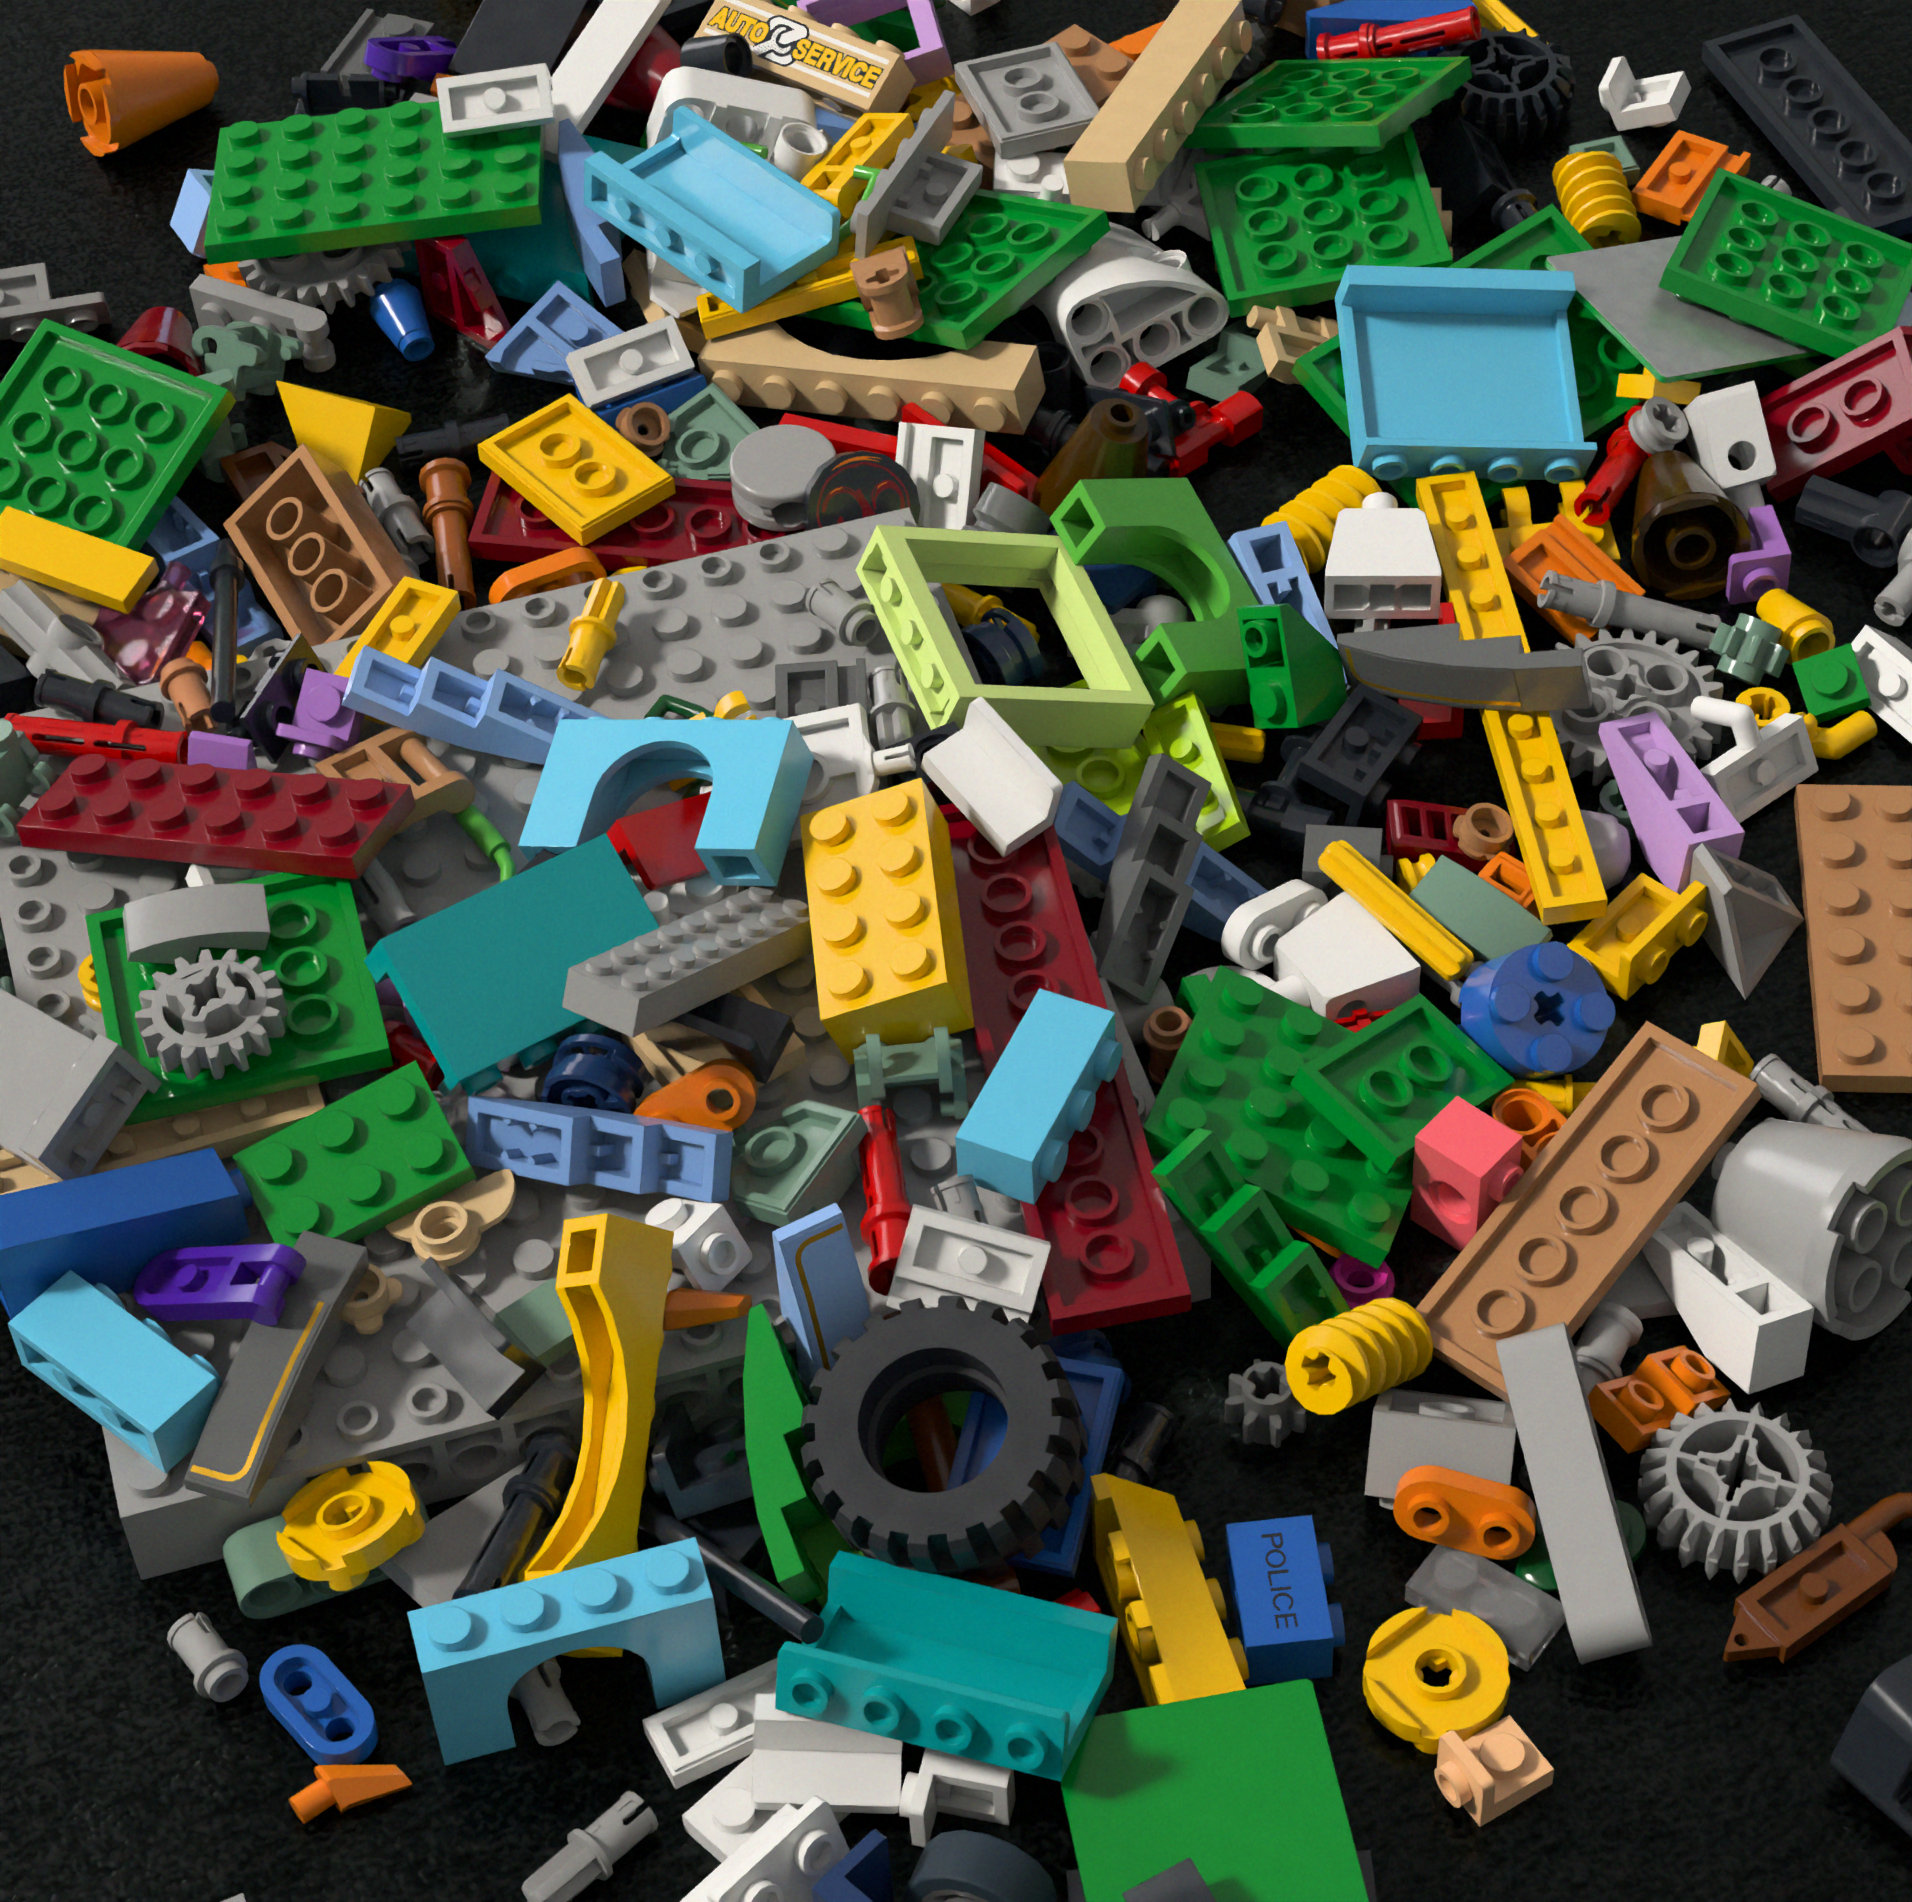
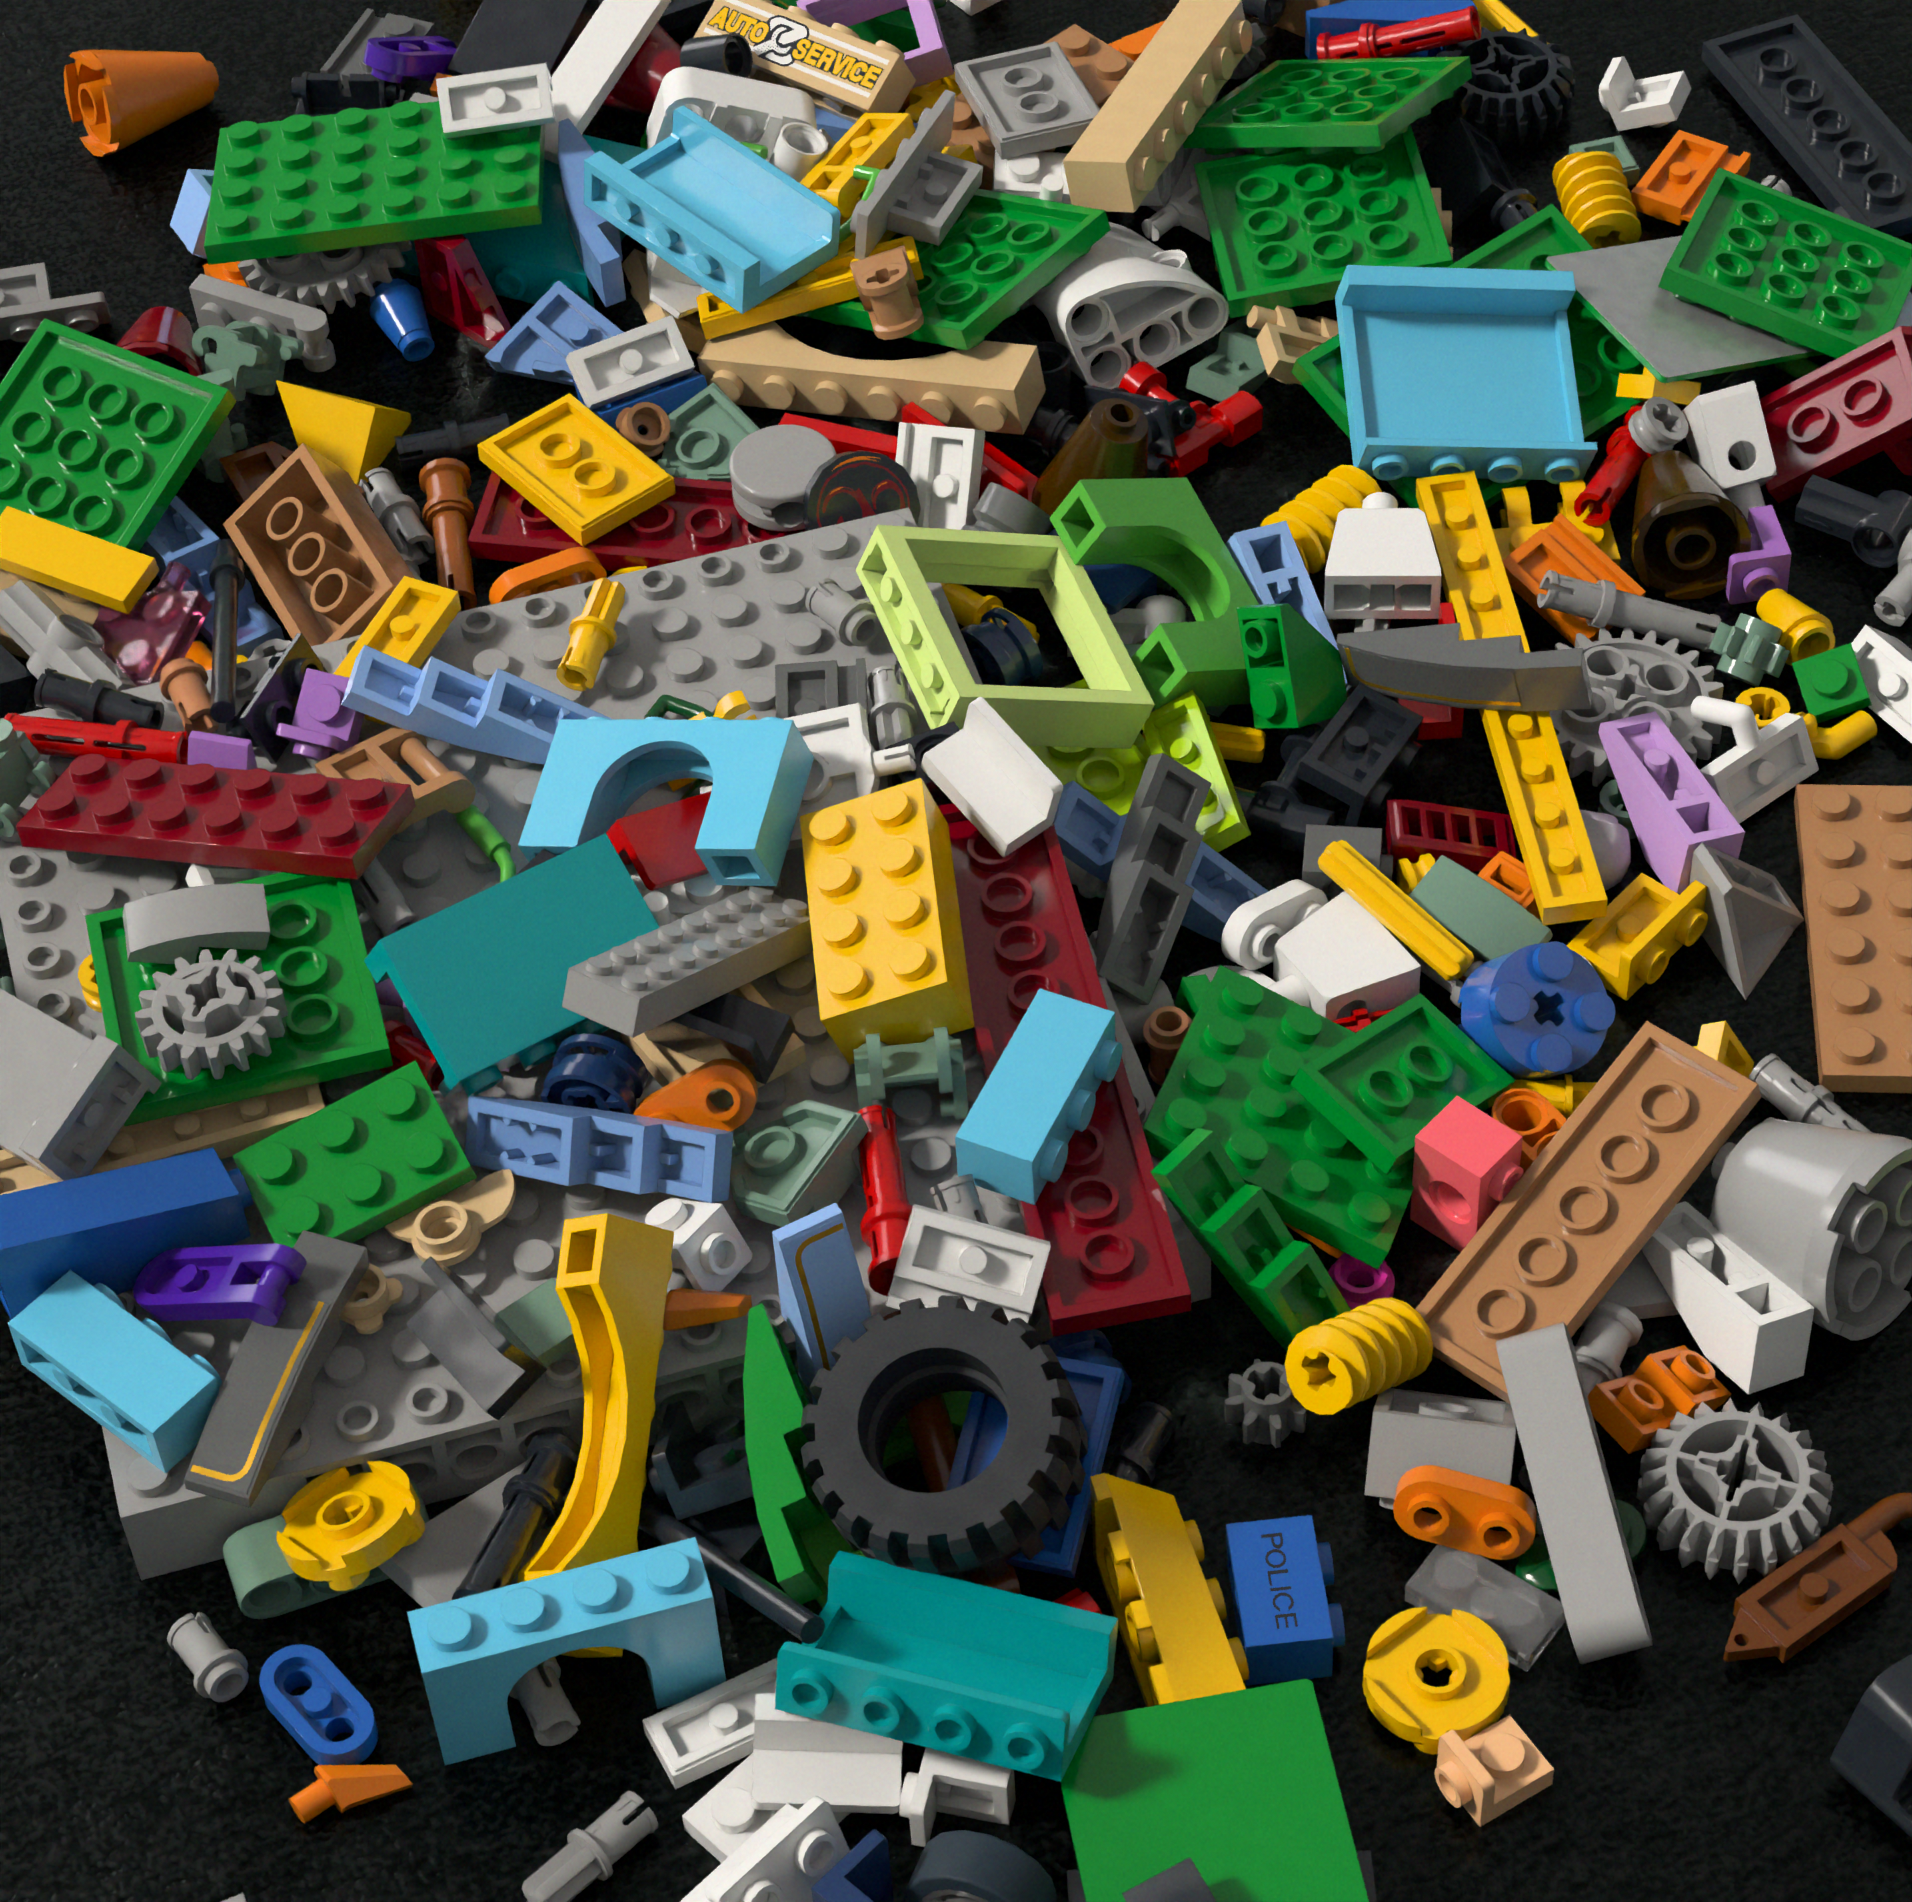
(1484, 831): medium nougat plate -> none

